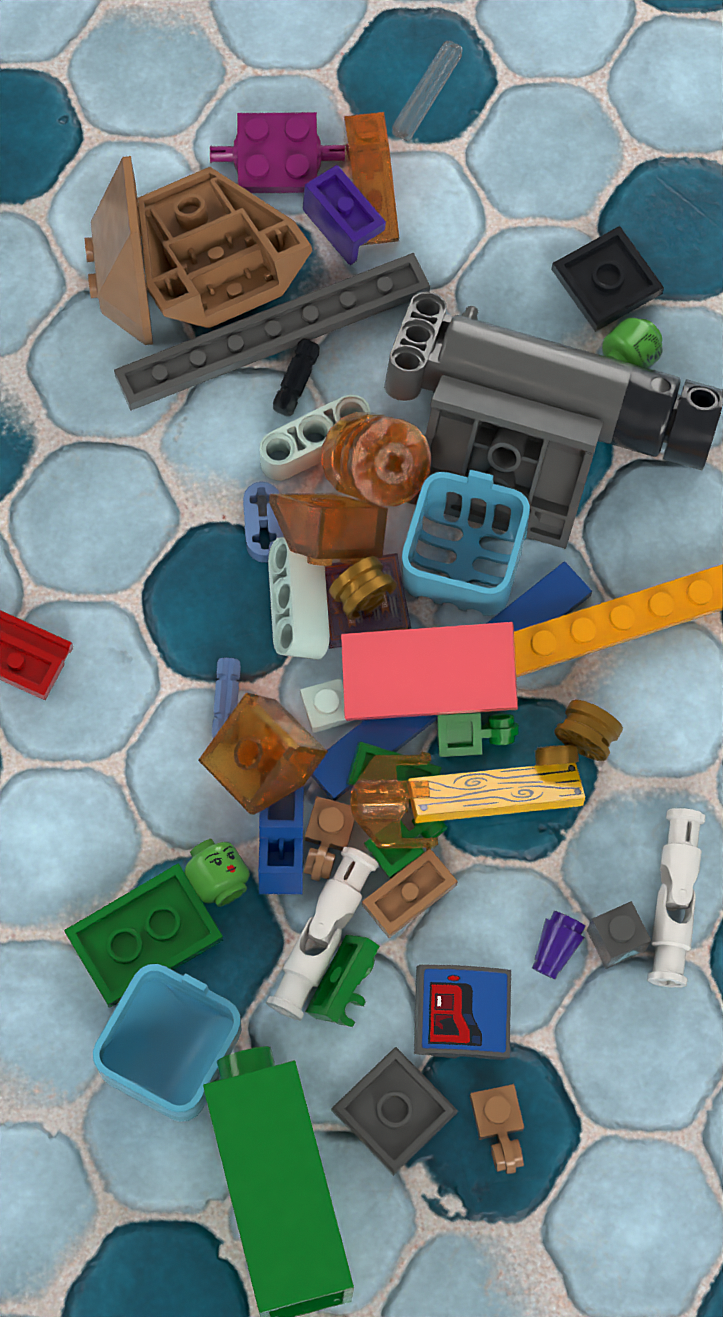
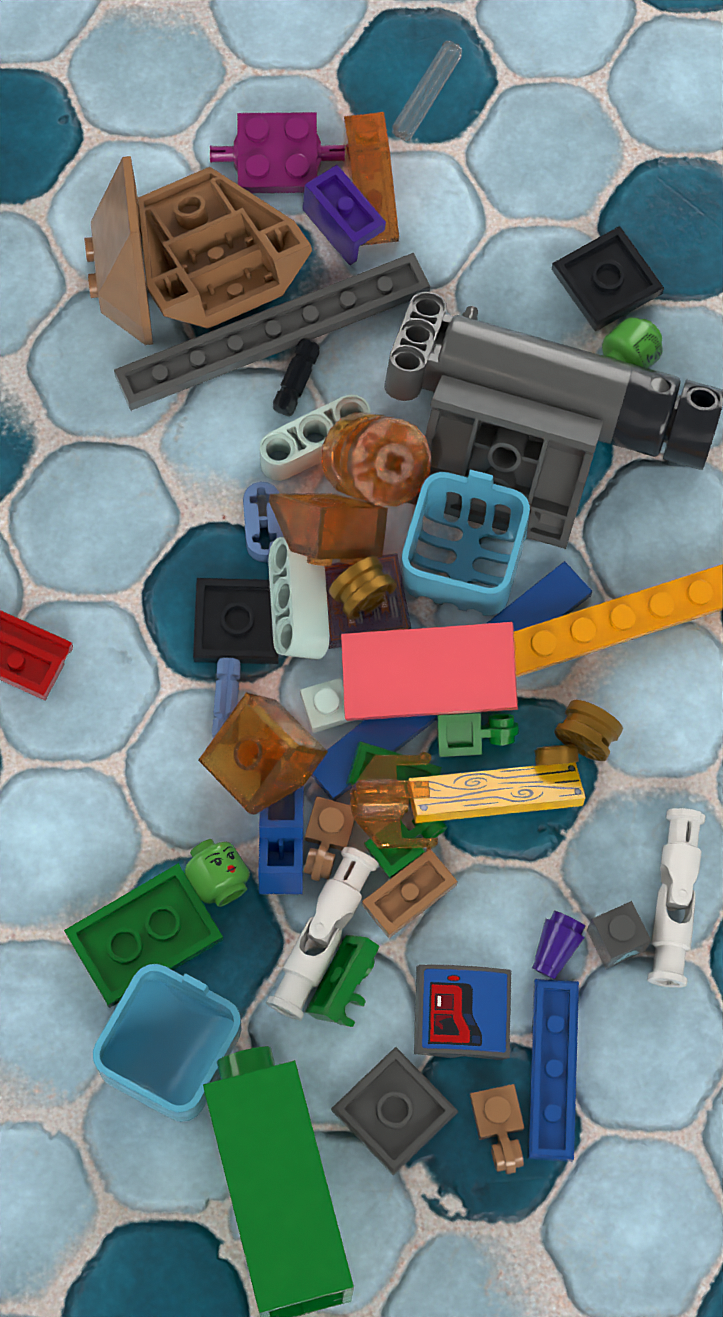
(233, 621): none -> black tile
(553, 1070): none -> blue tile

